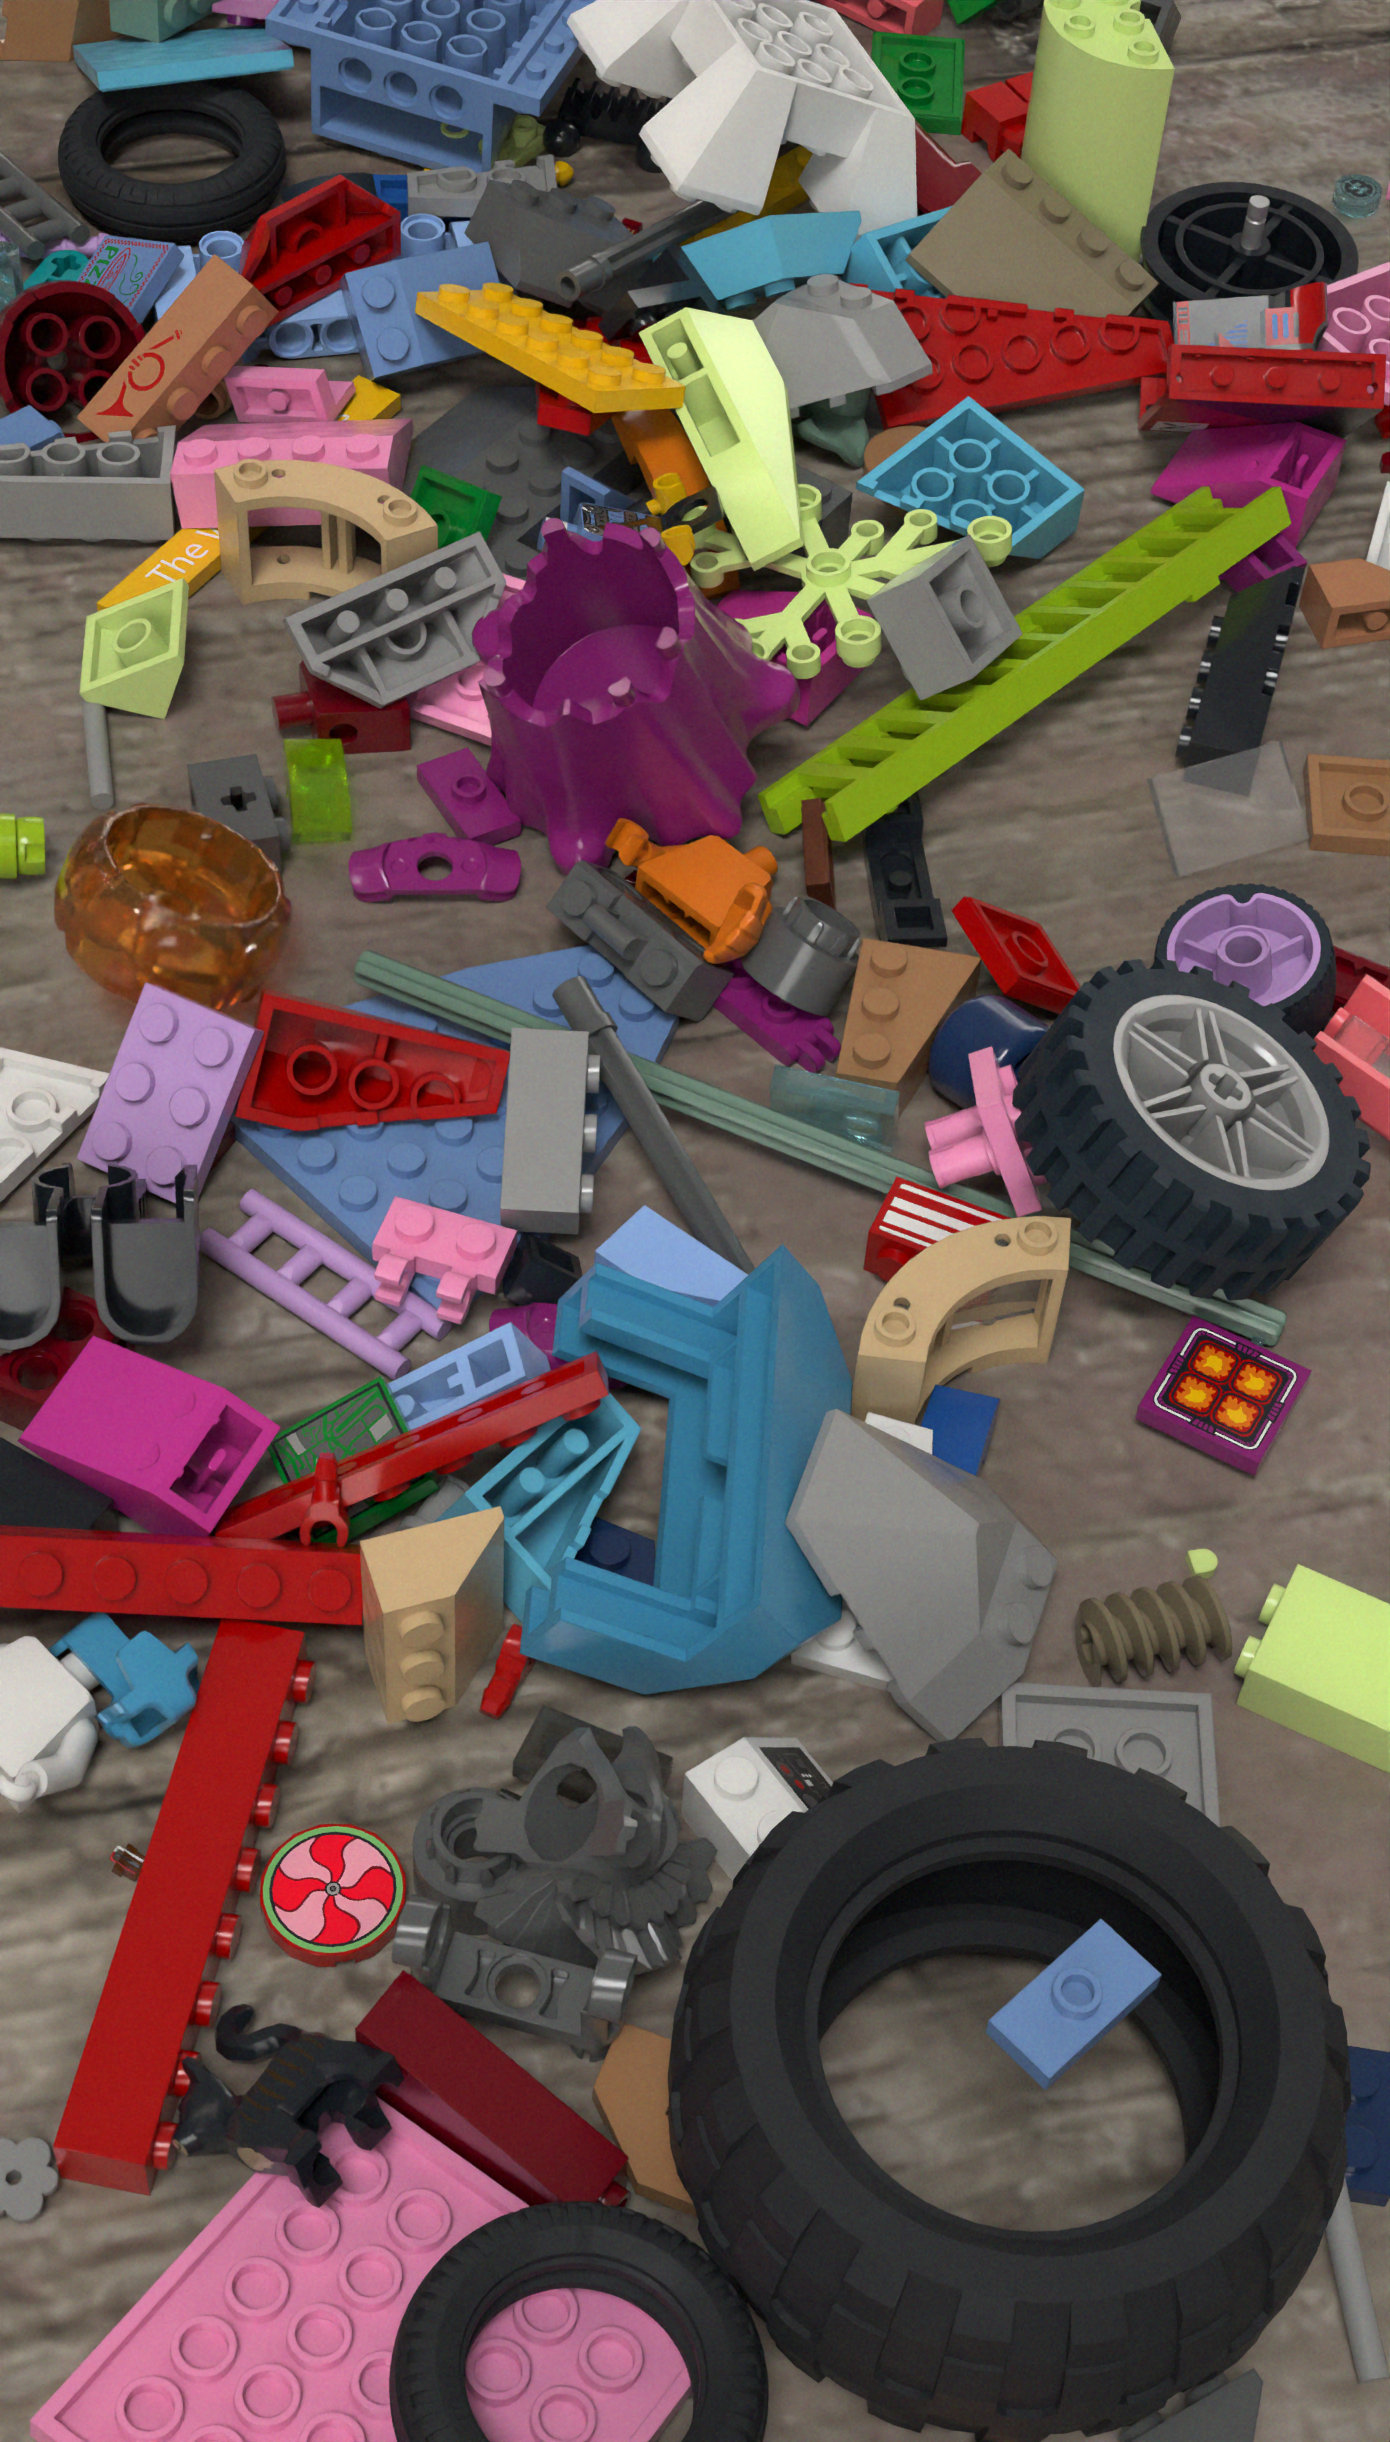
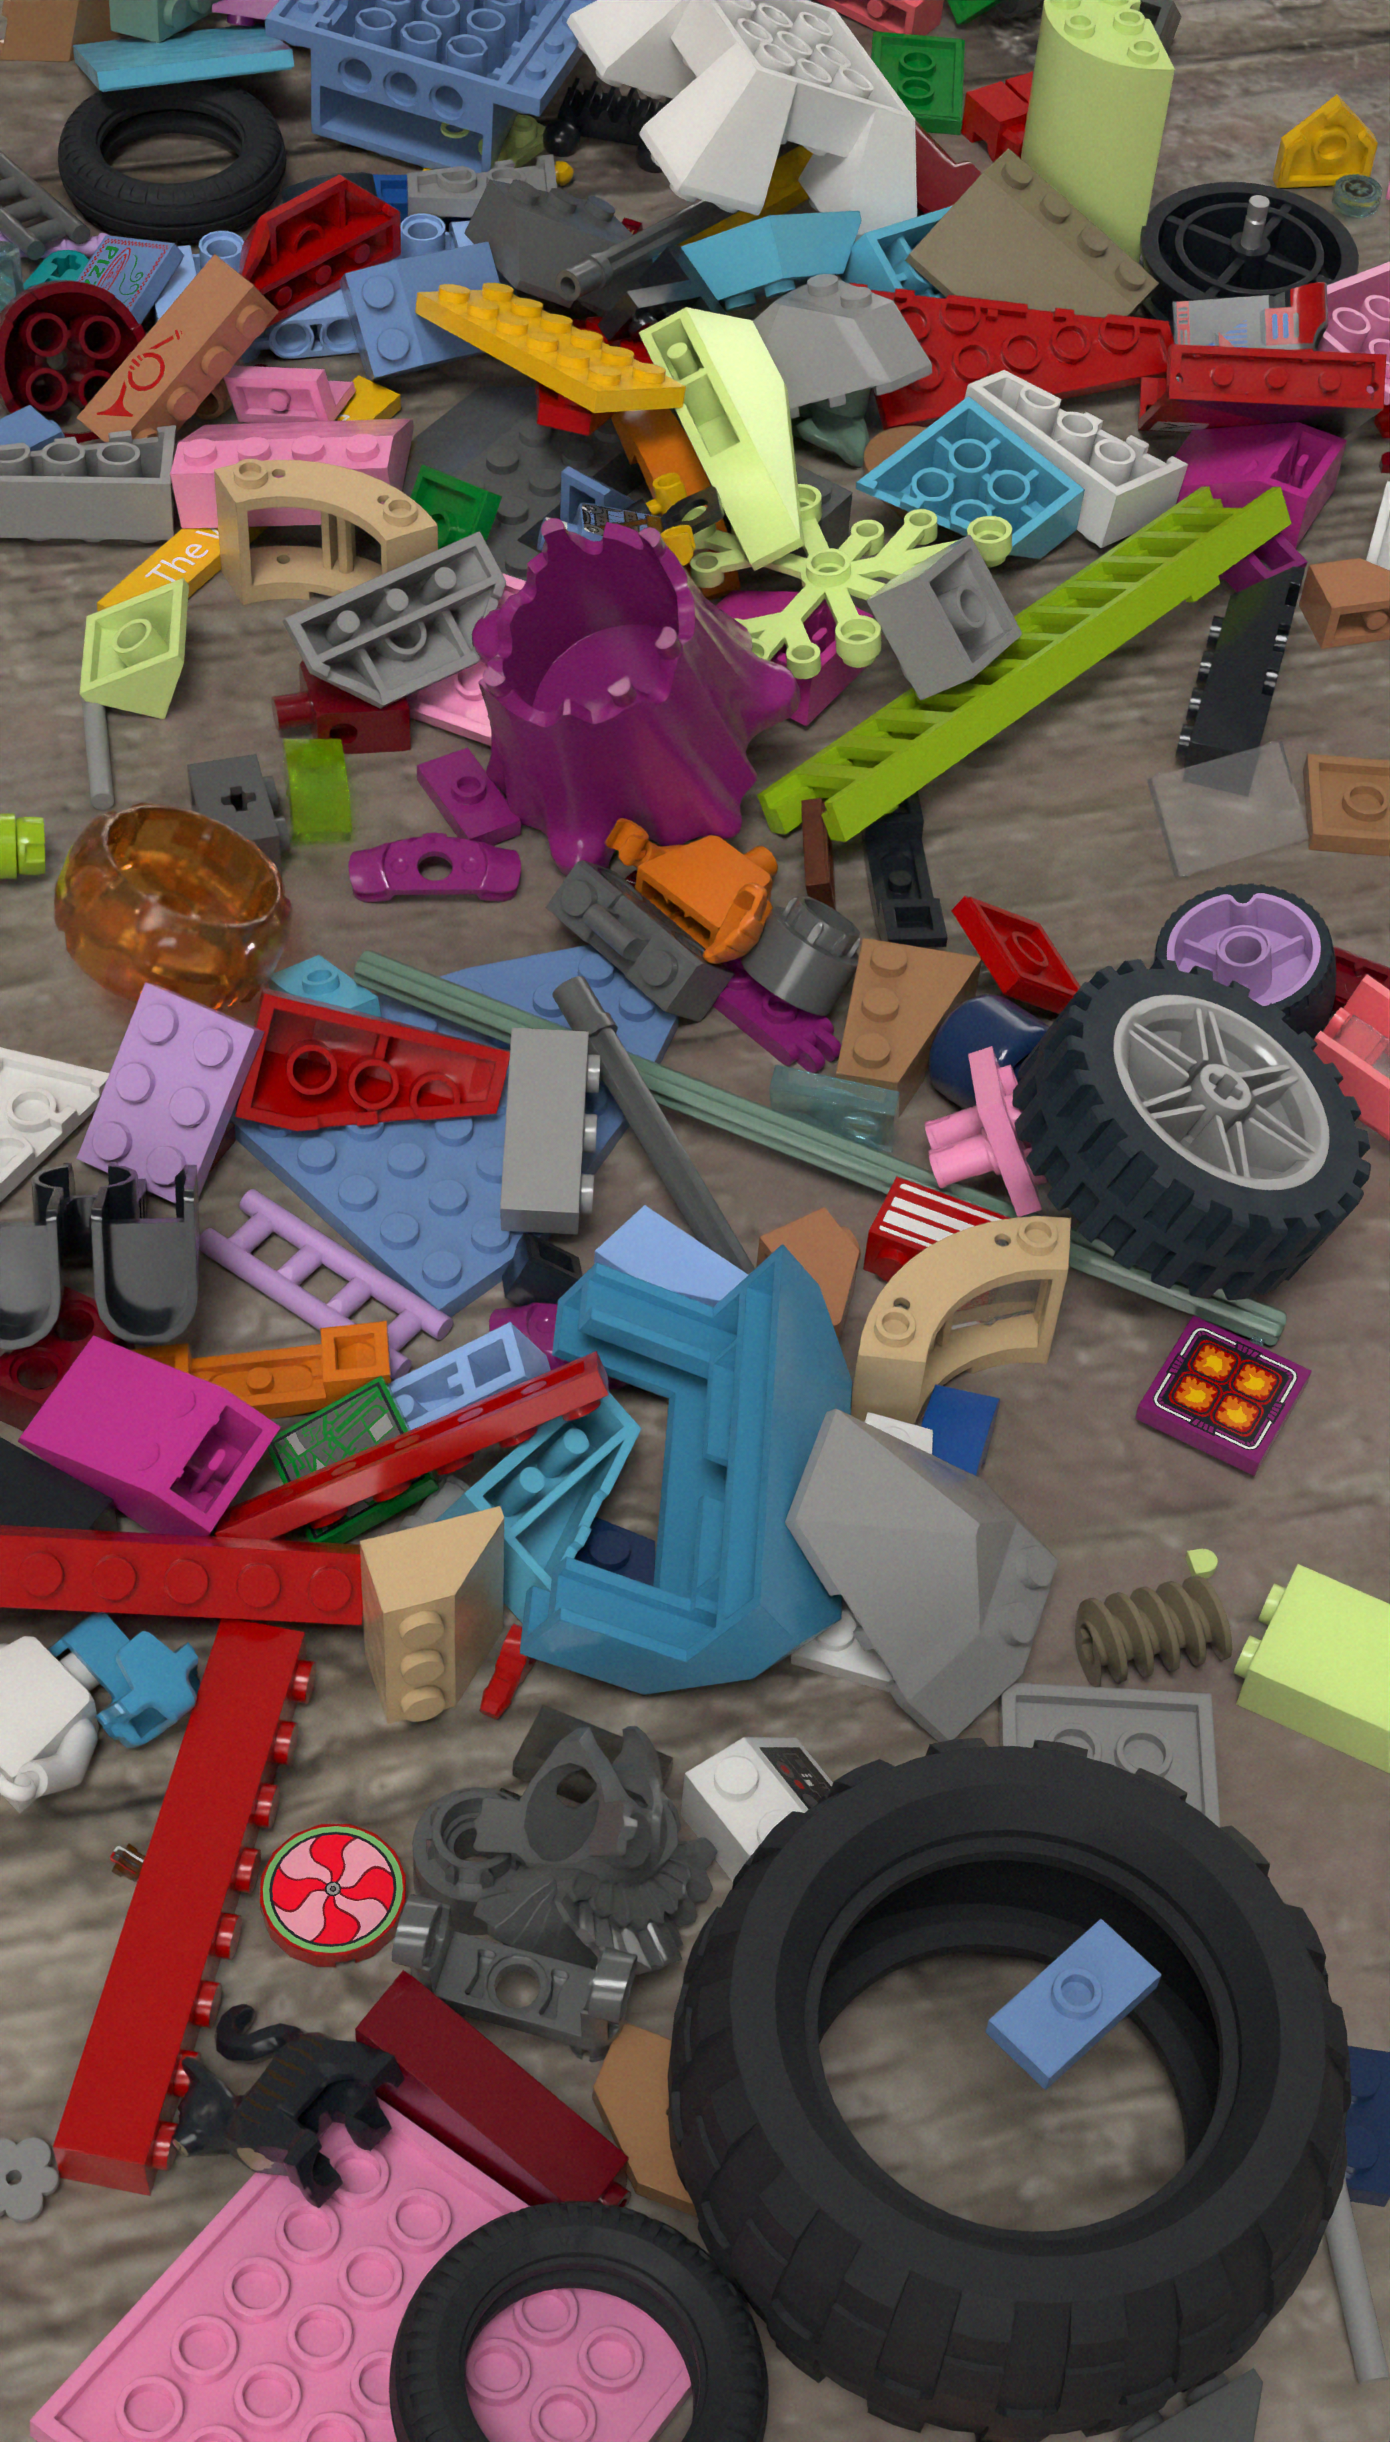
(292, 1378): none -> orange slope
(325, 983): none -> medium azure plate
(325, 1502): red piece -> none
(442, 1245): bright pink plate -> none
(826, 1253): none -> nougat slope
(1119, 478): none -> white wedge
(1325, 148): none -> yellow plate

